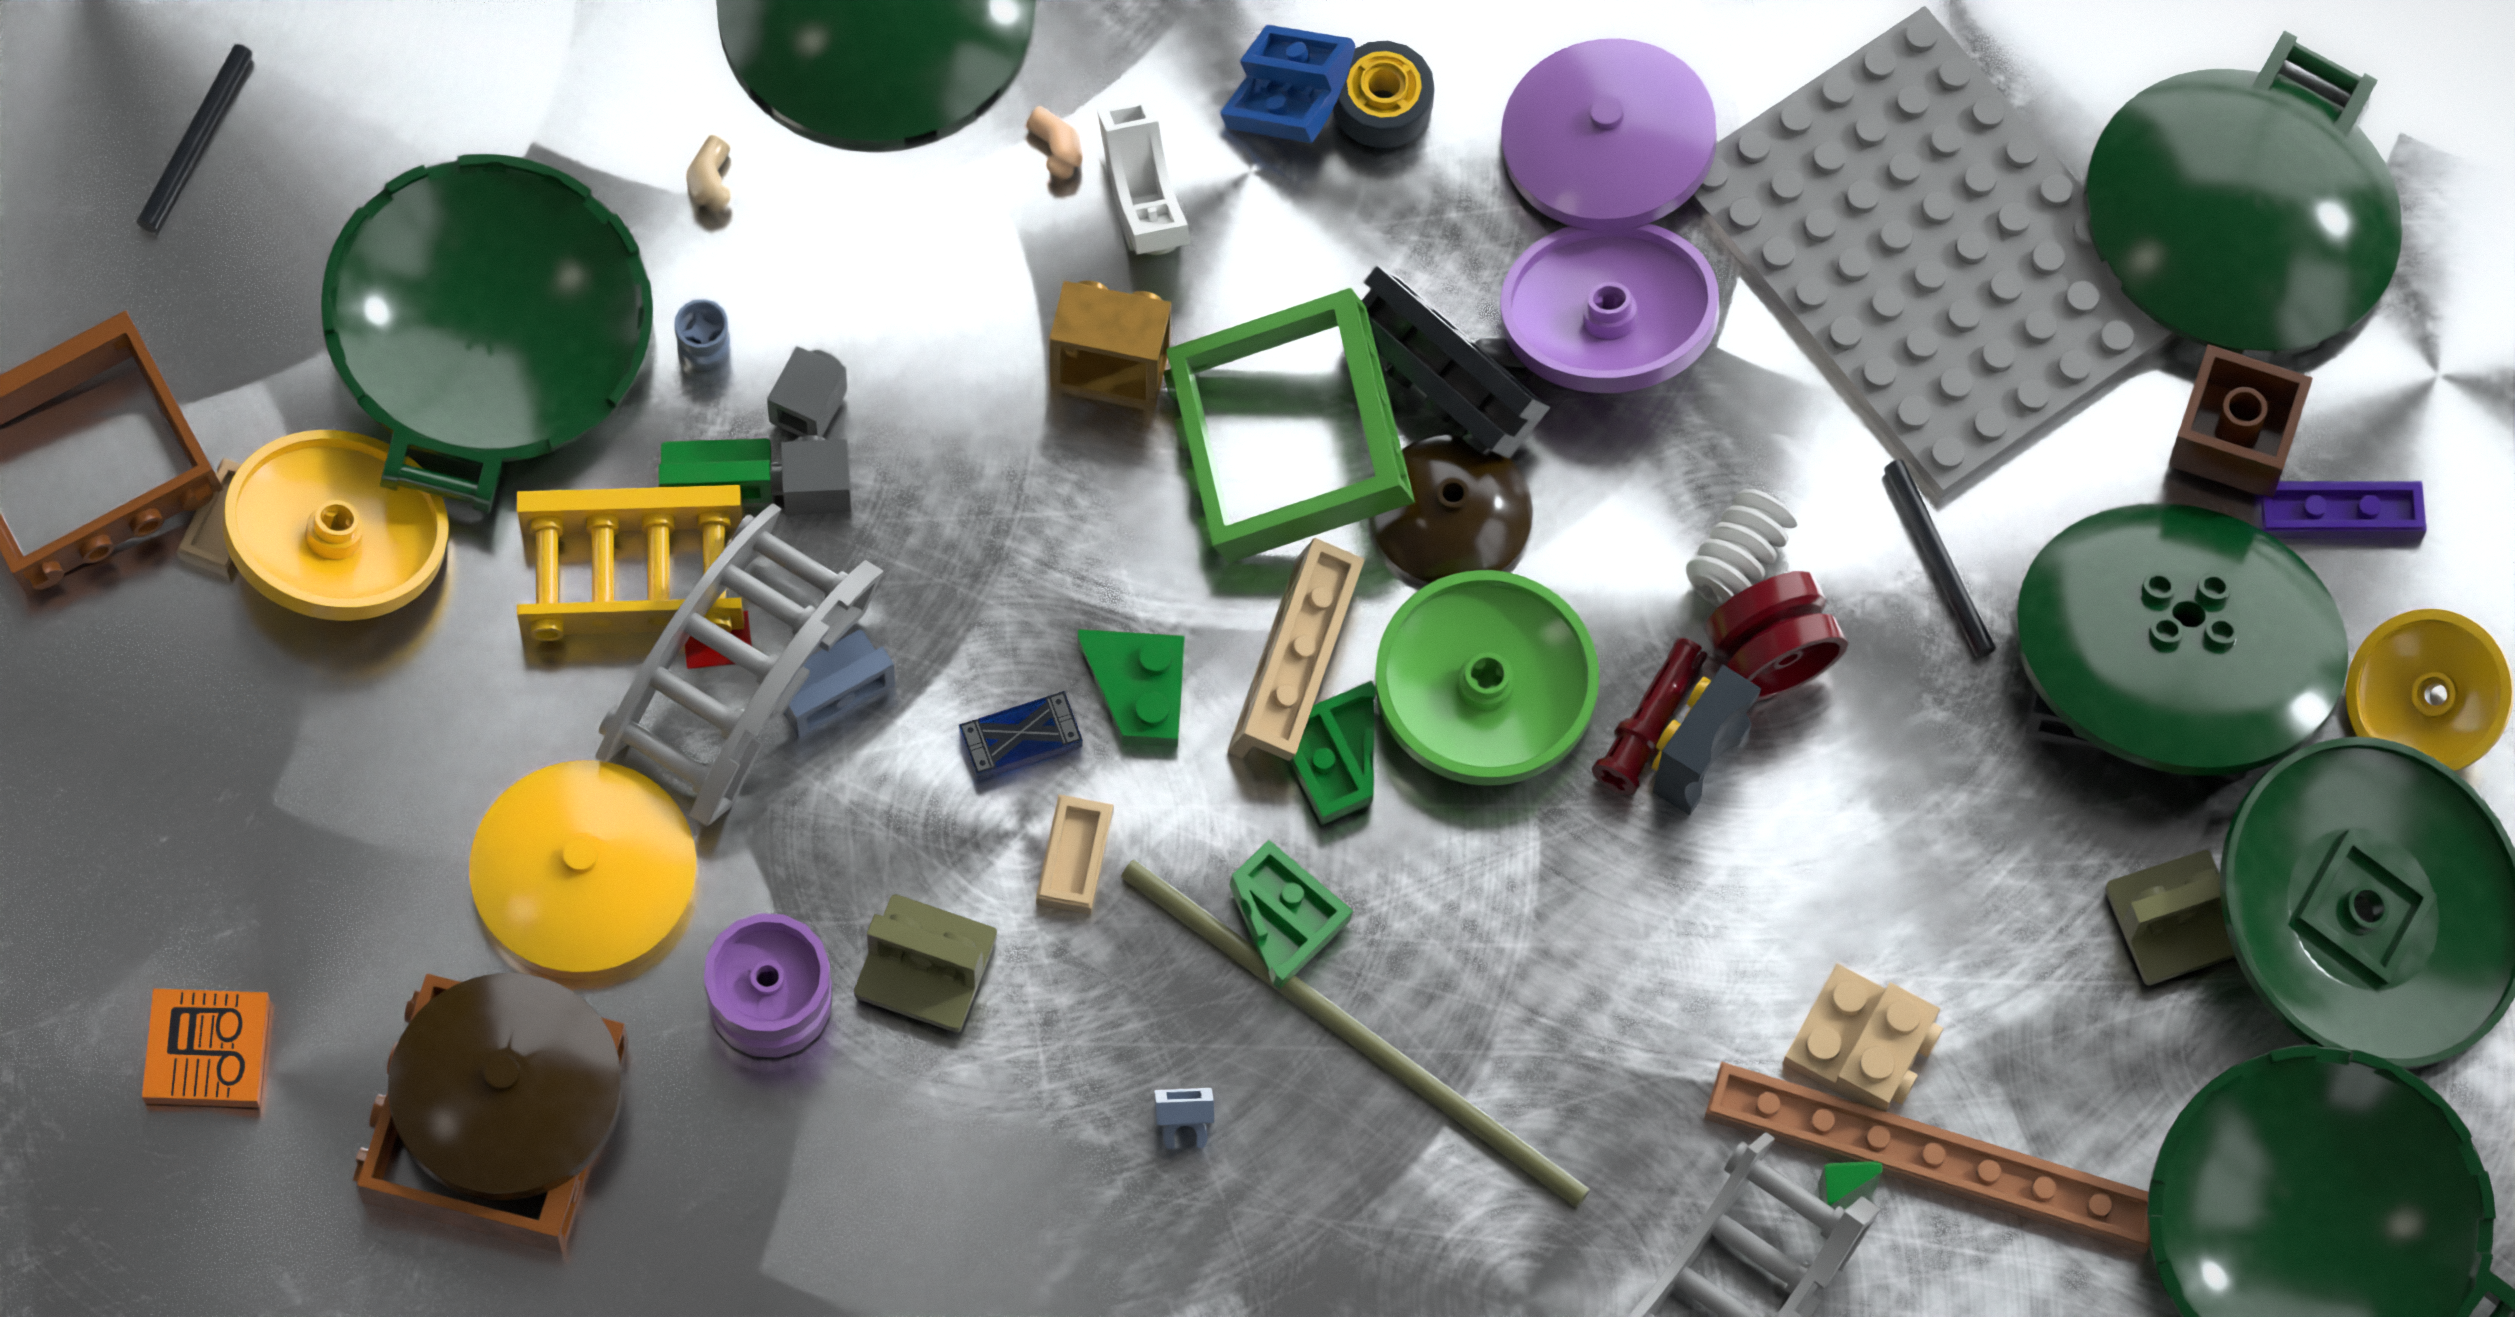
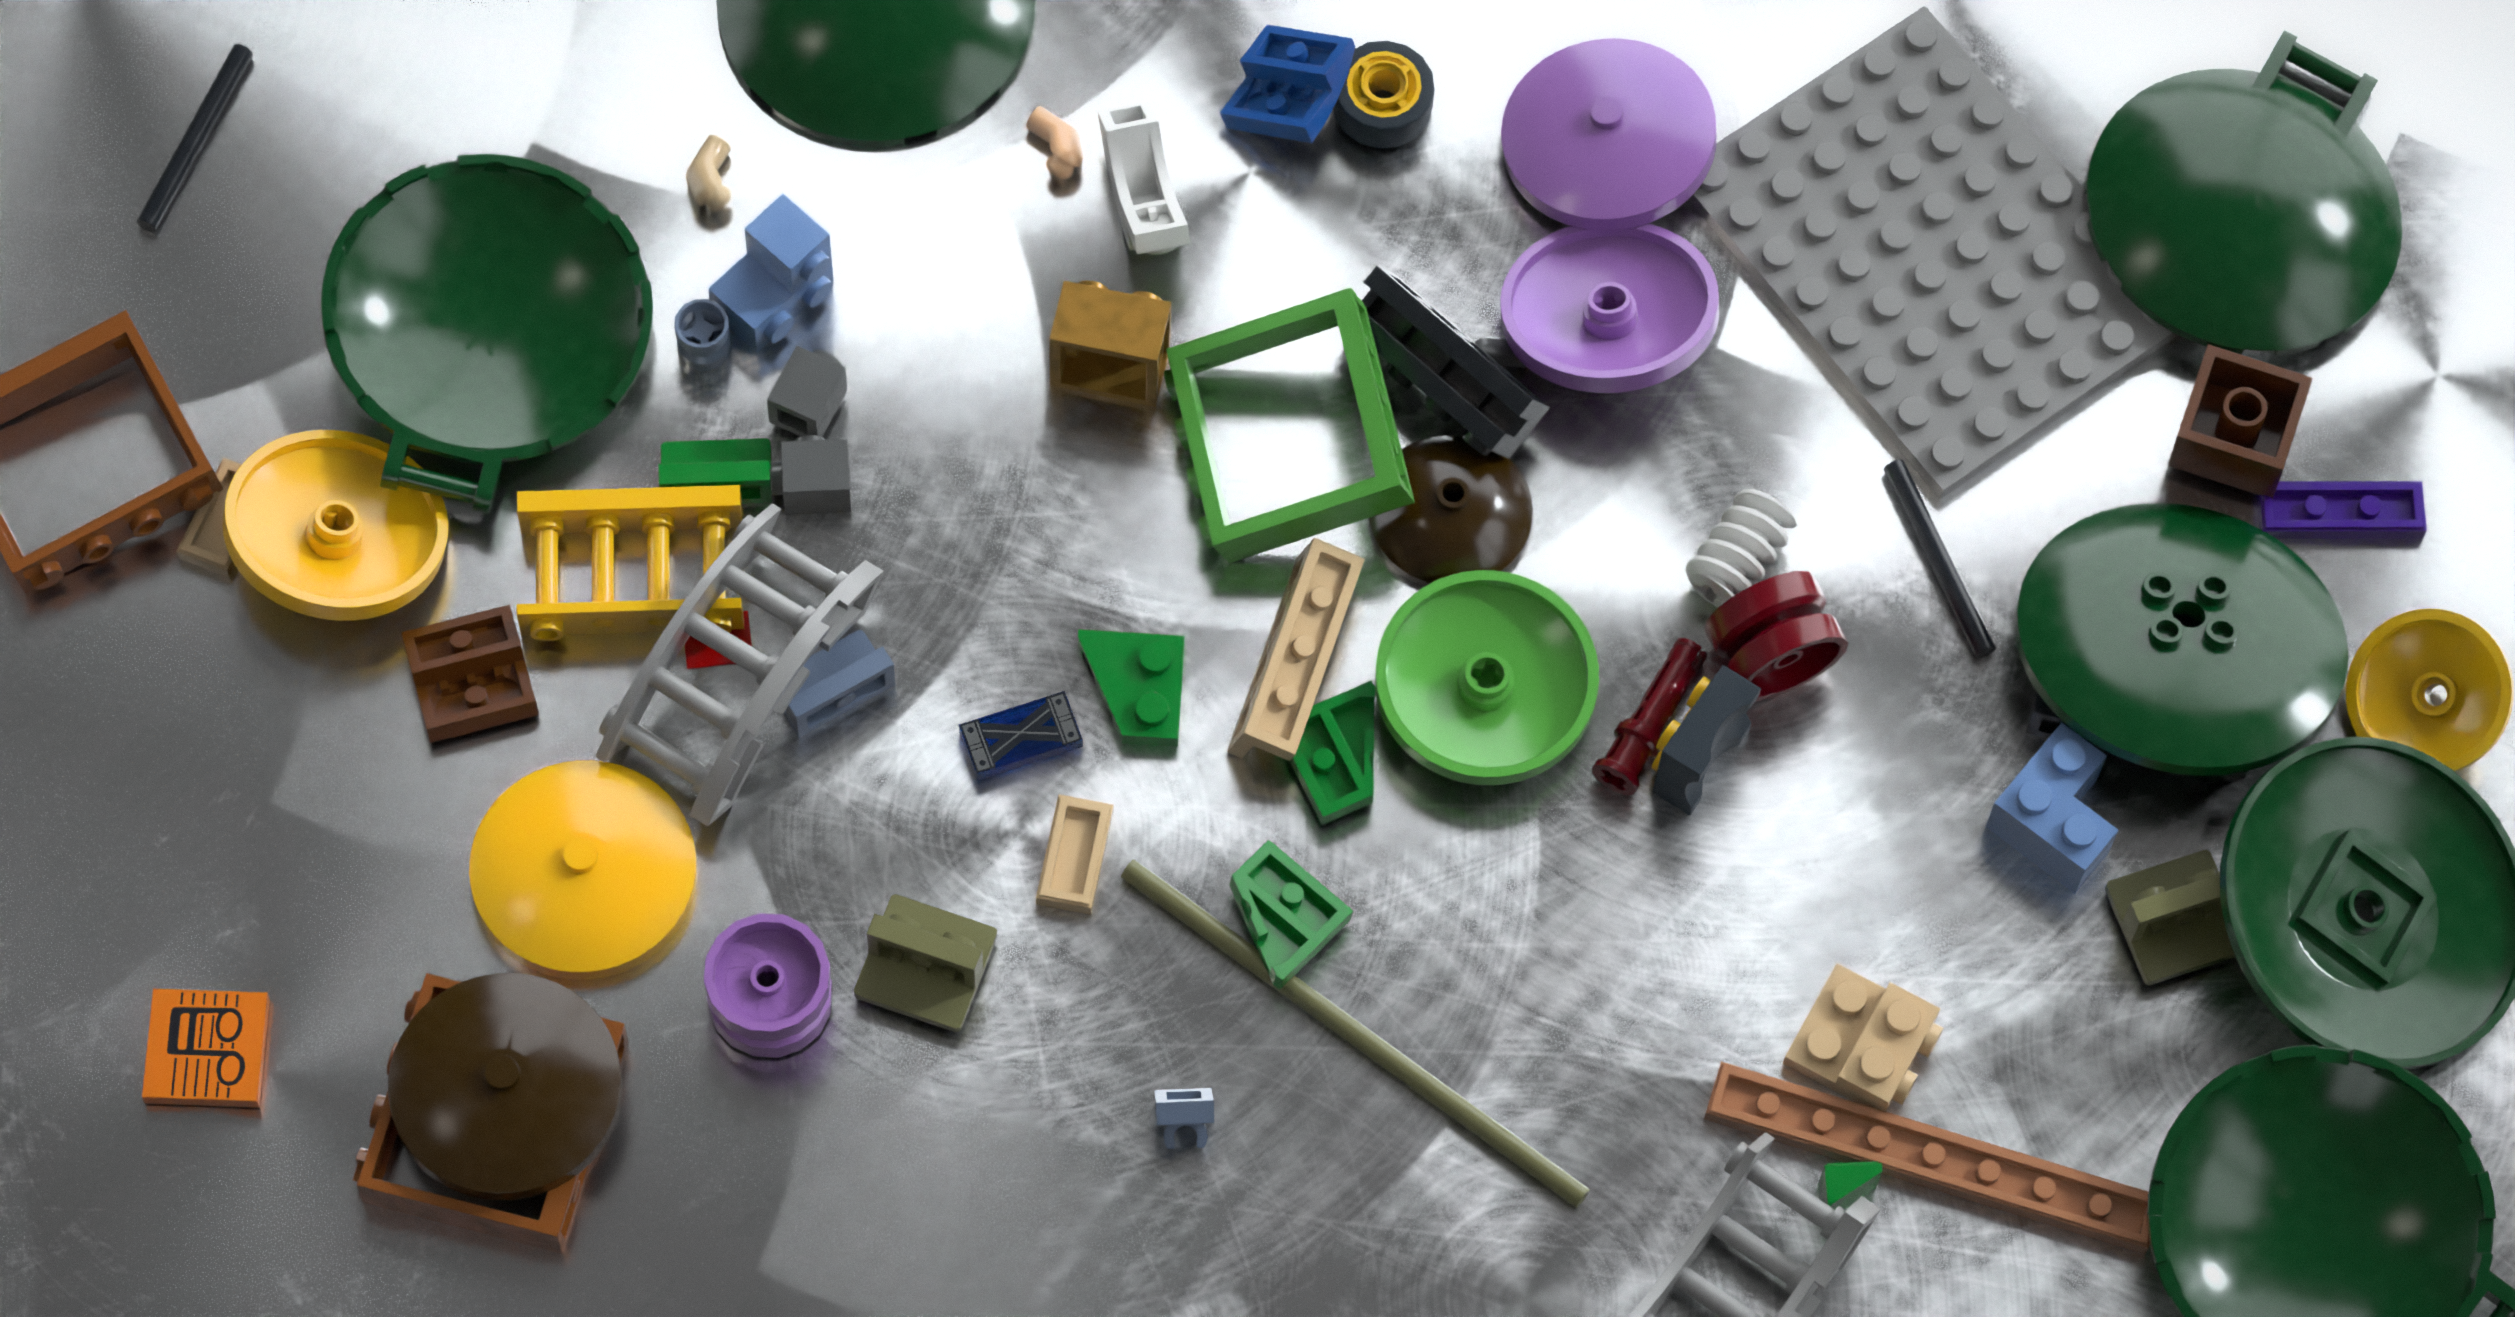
(470, 673): none -> reddish brown slope
(778, 276): none -> medium blue brick
(2044, 813): none -> medium blue brick

